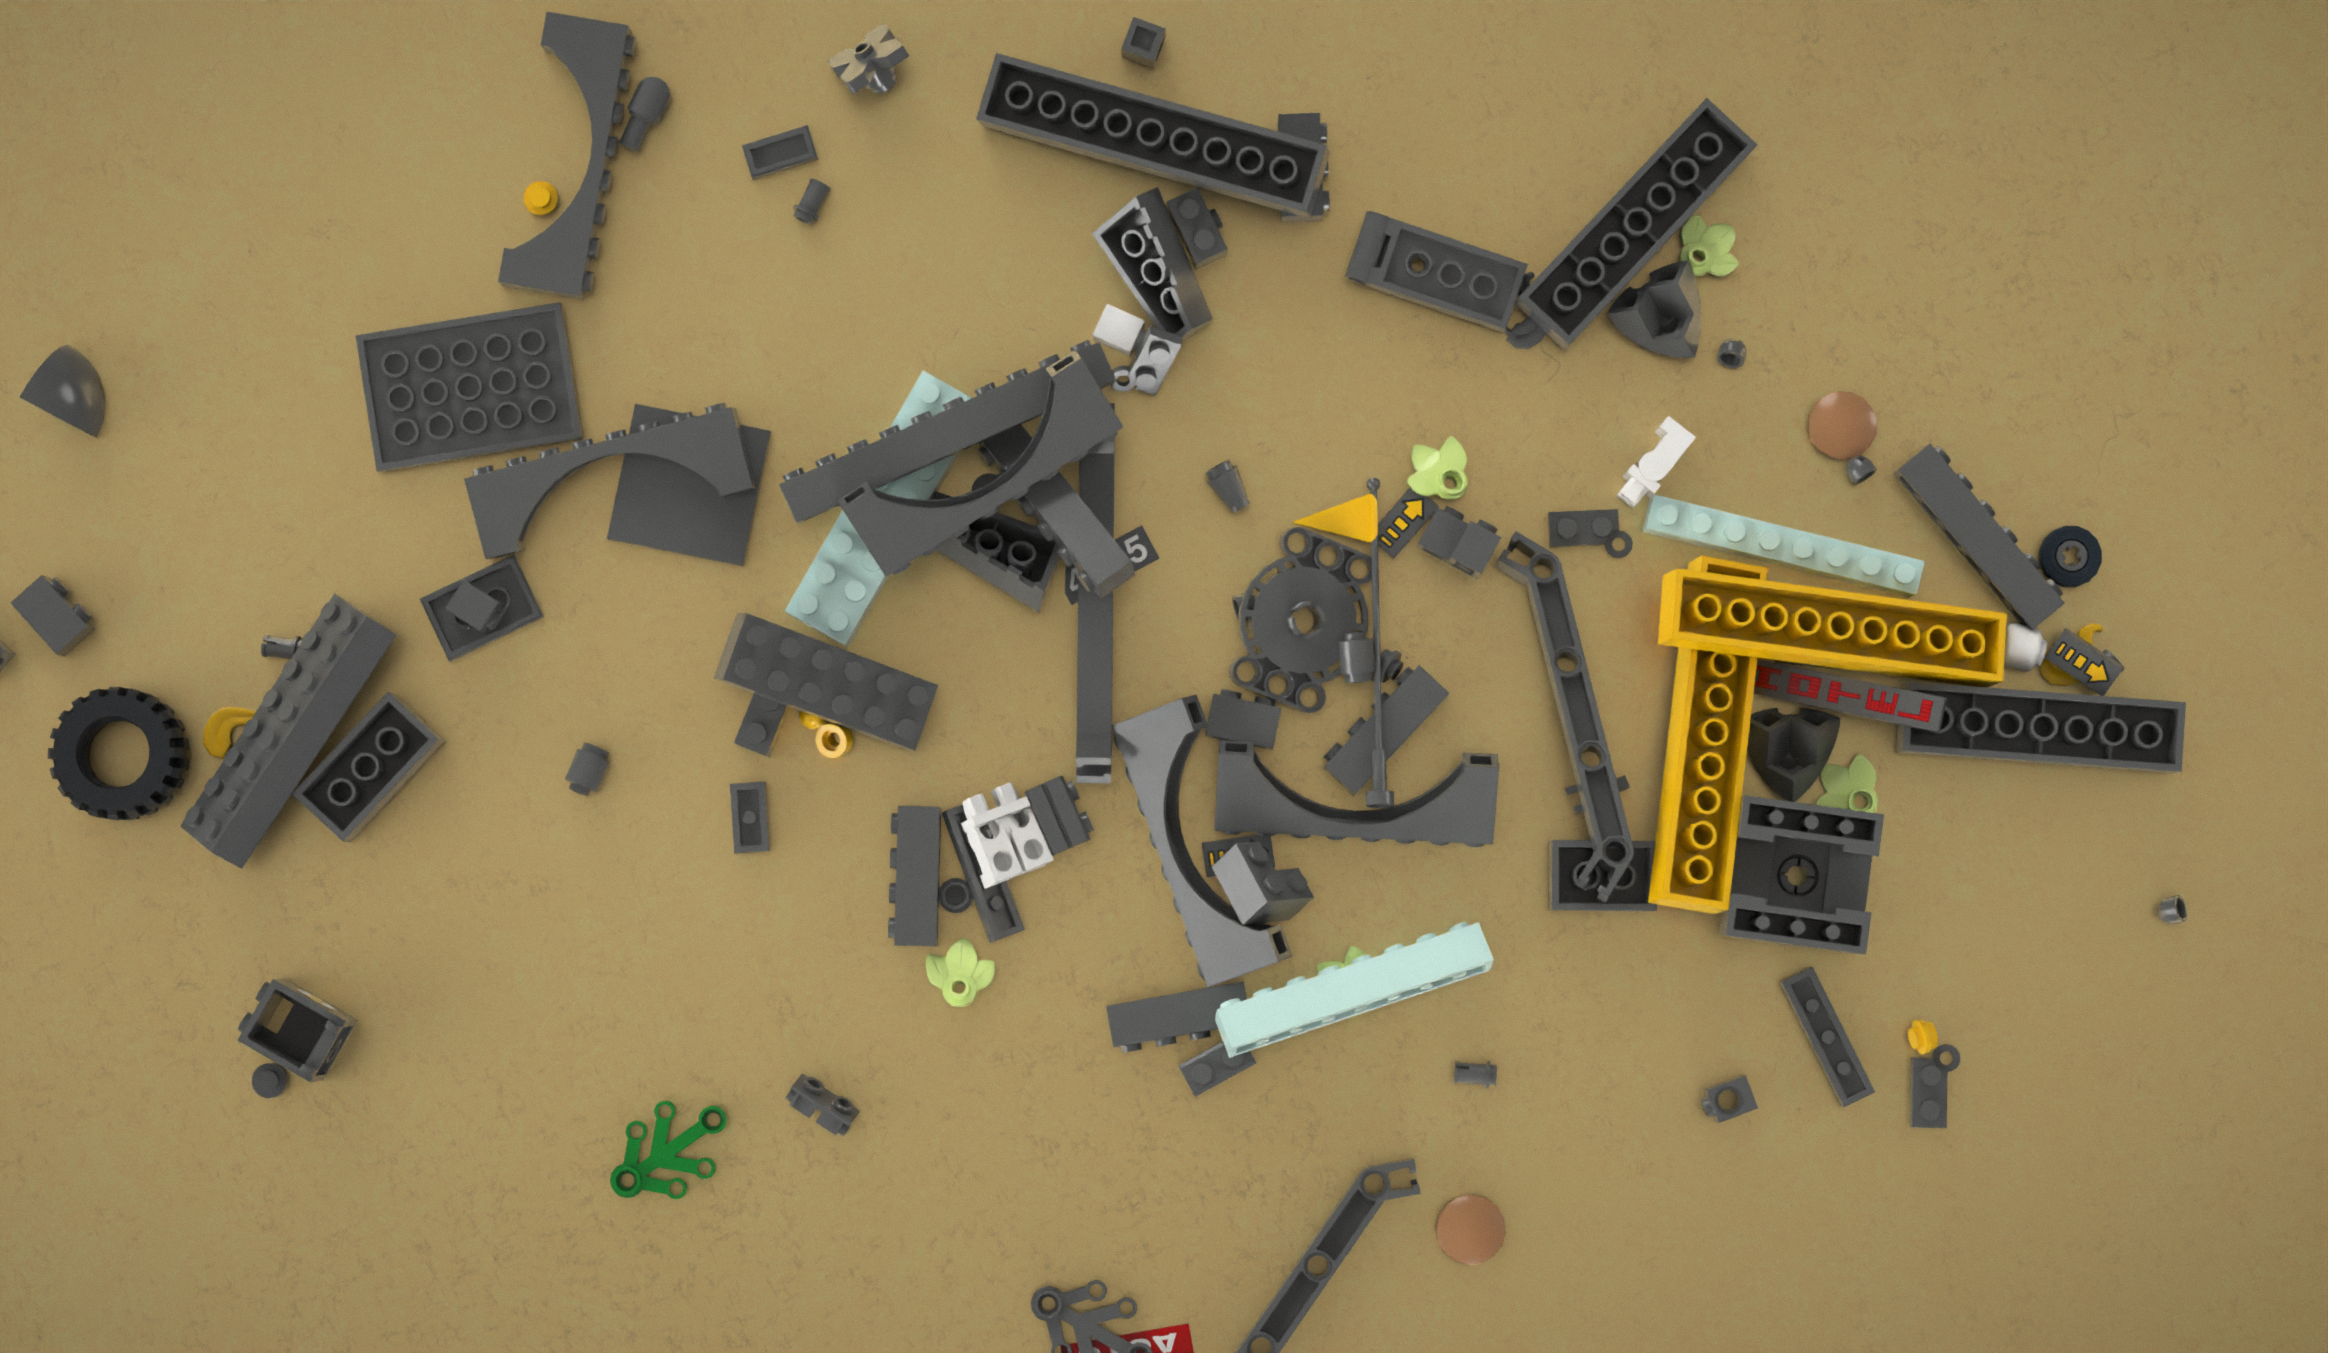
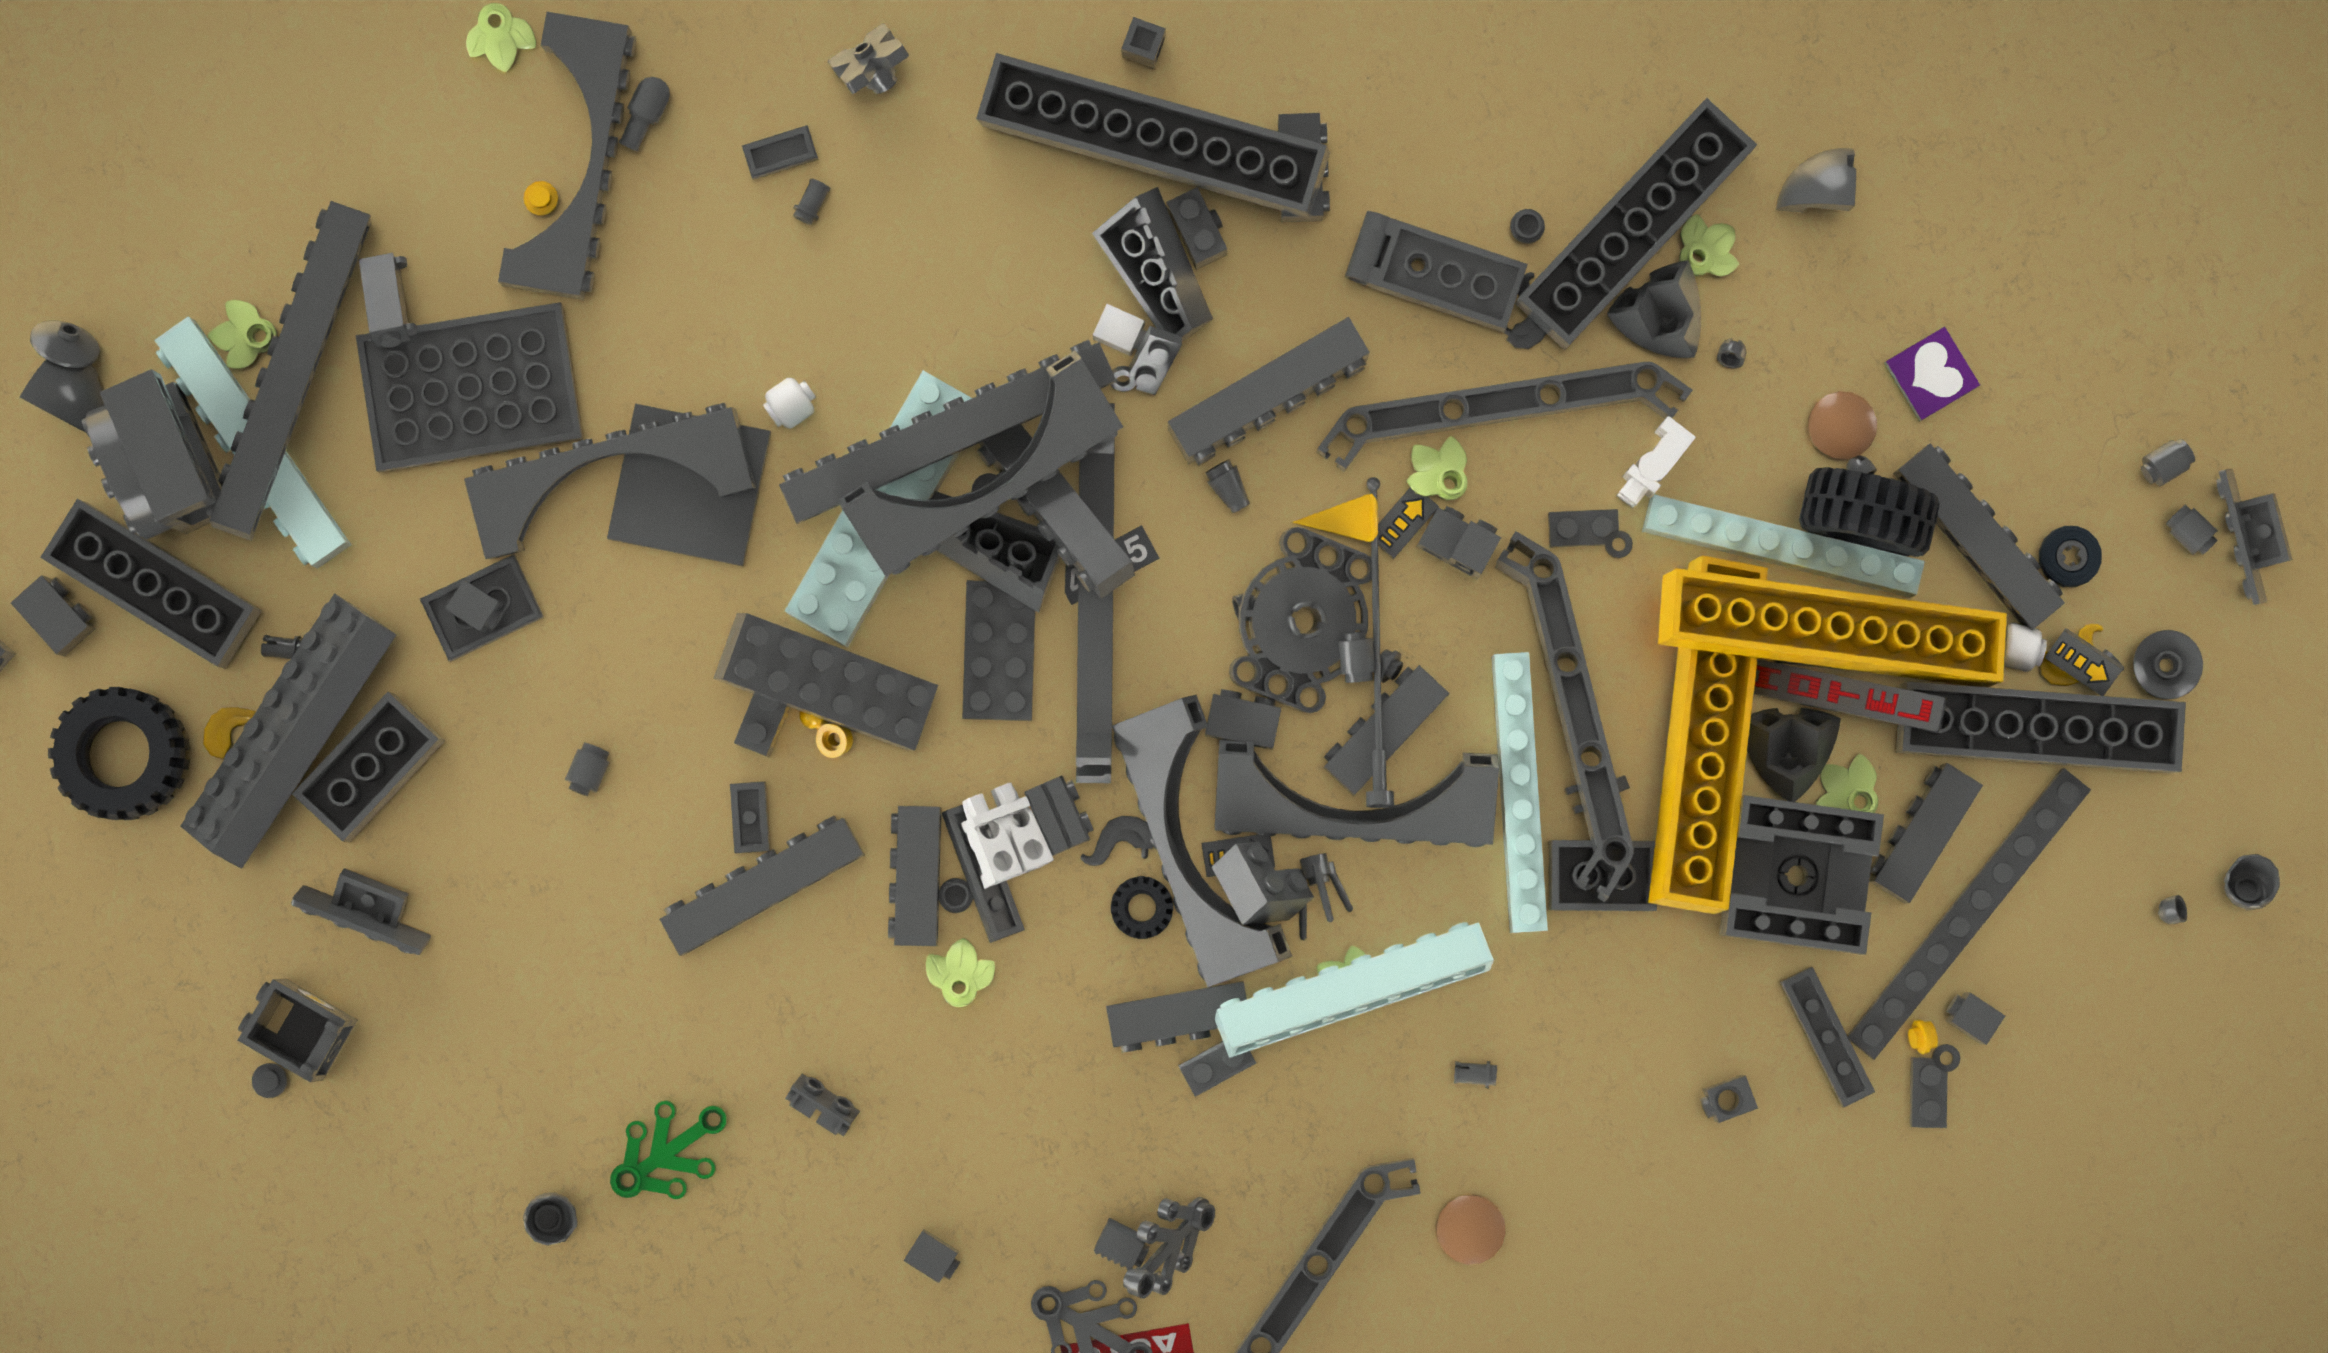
(64, 344): none -> dark grey dish
(151, 584): none -> dark grey brick
(153, 456): none -> dark grey piece
(223, 403): none -> light aqua brick
(239, 334): none -> yellowish green plate
(290, 370): none -> dark grey brick
(366, 908): none -> dark grey bracket
(385, 300): none -> brick
(502, 41): none -> yellowish green plate
(550, 1218): none -> dark grey hair
(762, 886): none -> dark grey brick
(789, 402): none -> white head
(933, 1257): none -> dark grey brick
(997, 655): none -> dark grey plate
(1120, 829): none -> dark grey piece
(1121, 1245): none -> dark grey brick
(1126, 892): none -> black tyre
(1197, 1216): none -> dark grey plant
(1268, 391): none -> dark grey brick
(1316, 871): none -> dark grey plant
(1503, 404): none -> dark grey piece
(1519, 792): none -> light aqua brick
(1527, 226): none -> dark grey plate
(1821, 182): none -> dark grey brick
(1869, 511): none -> black tyre
(1925, 833): none -> dark grey brick
(1932, 373): none -> tile
(1968, 913): none -> dark grey plate
(1974, 1017): none -> dark grey brick
(2167, 462): none -> dark grey brick
(2184, 660): none -> dark grey dish
(2192, 530): none -> dark grey brick
(2252, 882): none -> dark grey hair
(2257, 532): none -> dark grey bracket

